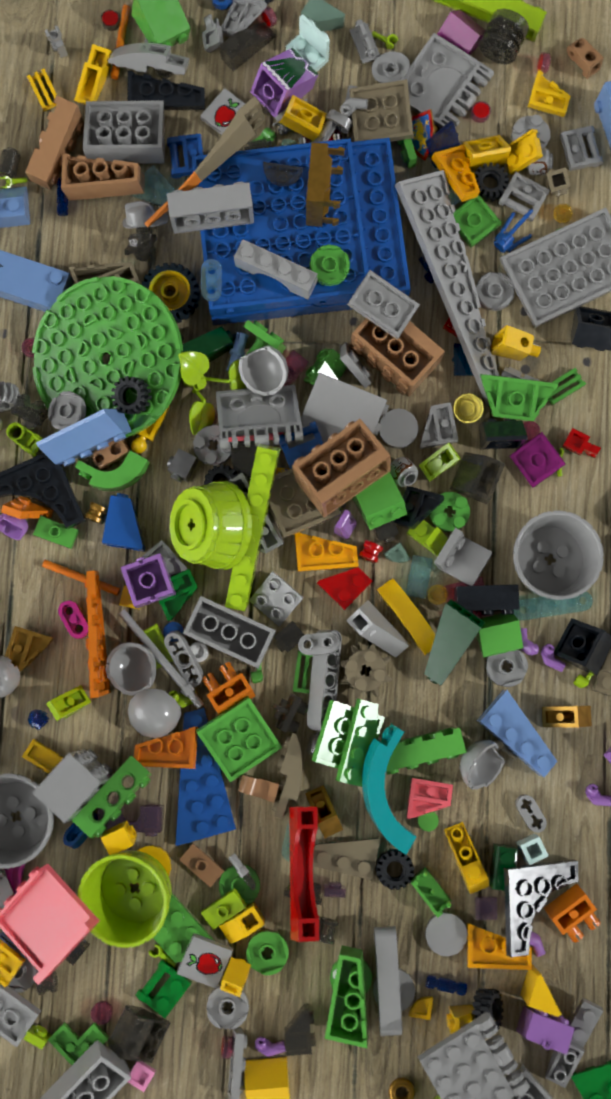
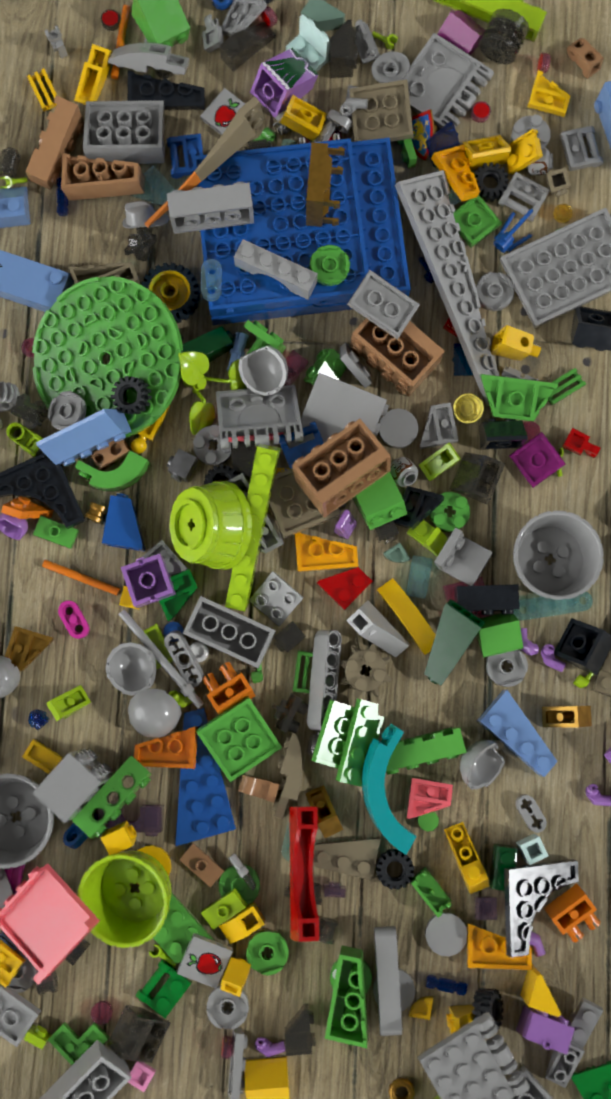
(96, 637): orange wing -> none
(282, 174): clear smoke plate -> none
(318, 644): light grey plate -> none
(343, 52): none -> clear smoke slope
(370, 551): red wheel -> none
(437, 594): clear yellow plate -> none

